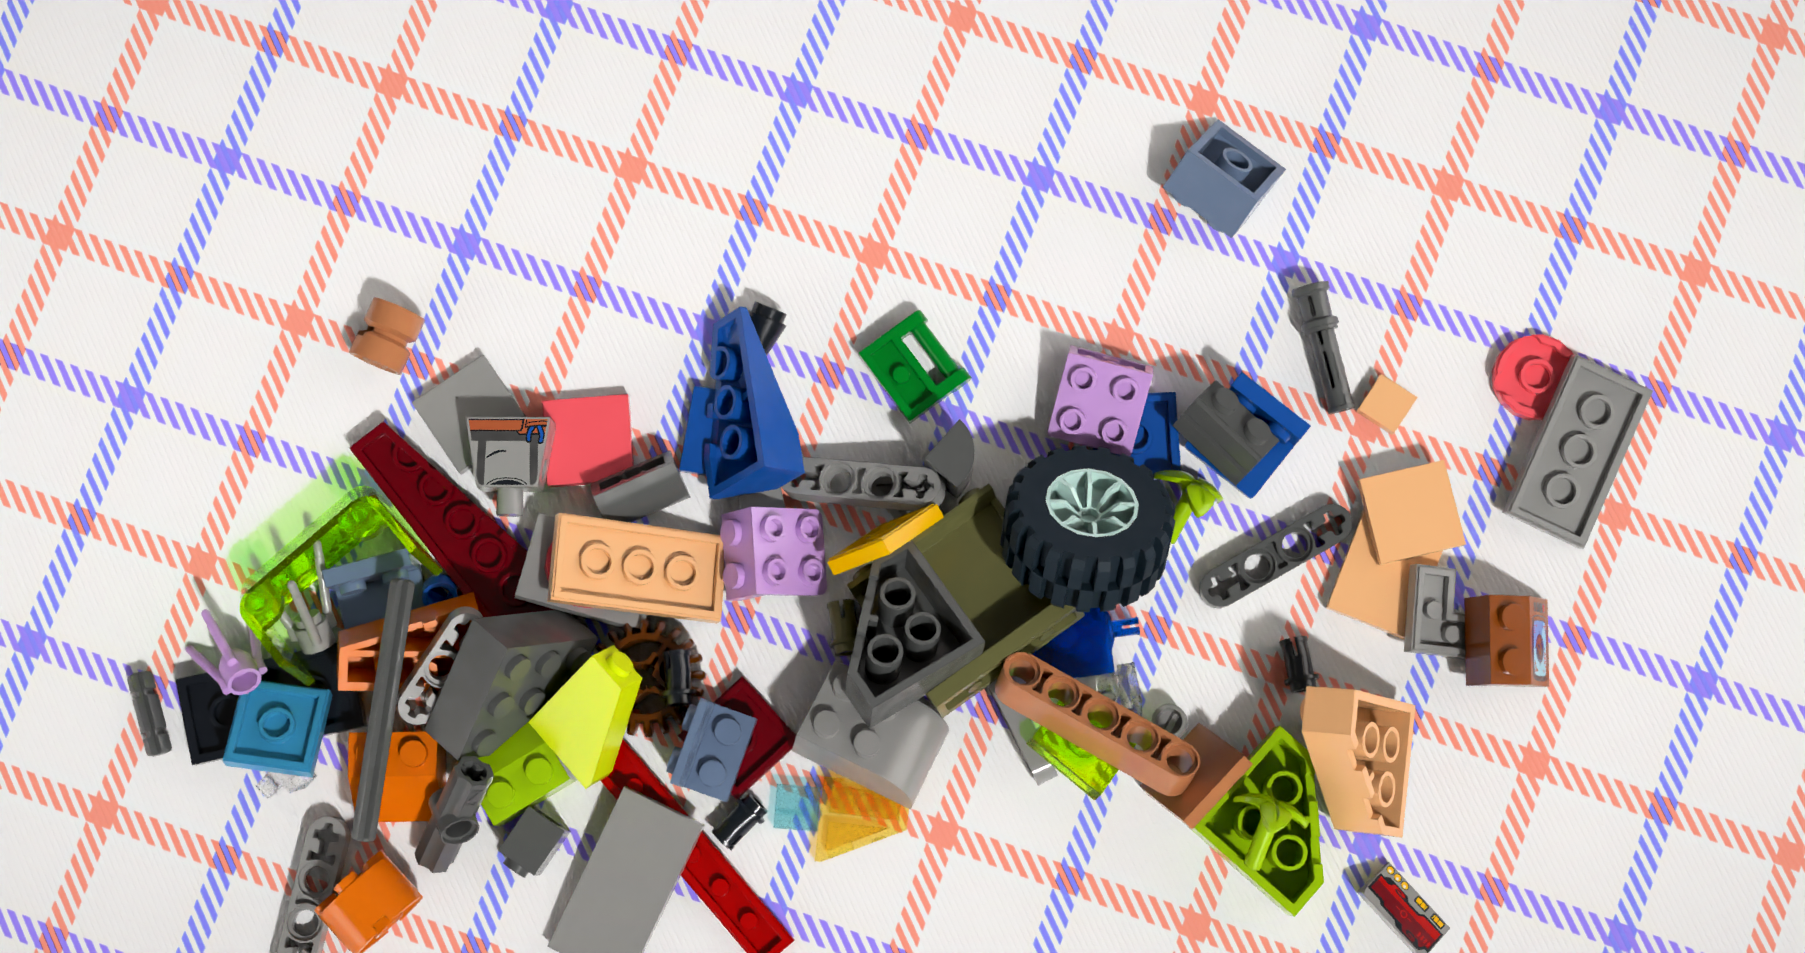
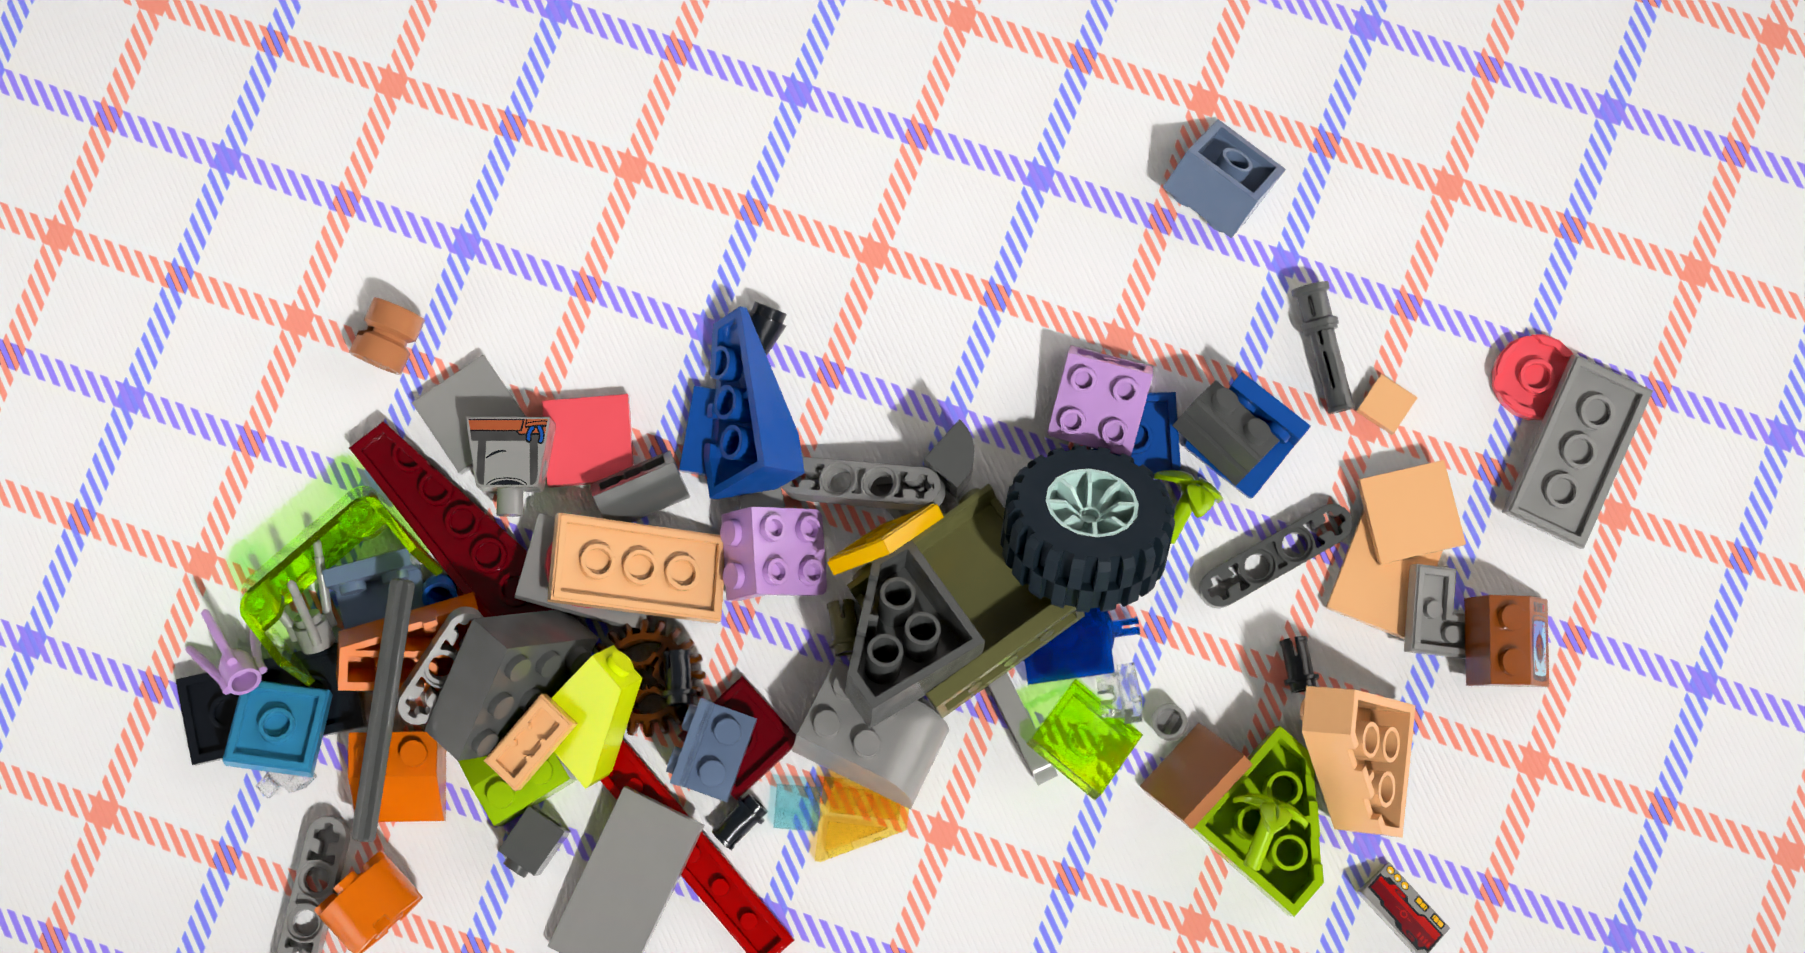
(149, 713): dark grey axle -> none
(454, 814): dark grey piece -> none
(530, 742): none -> light nougat plate
(904, 376): green plate -> none
(1106, 743): nougat beam -> none

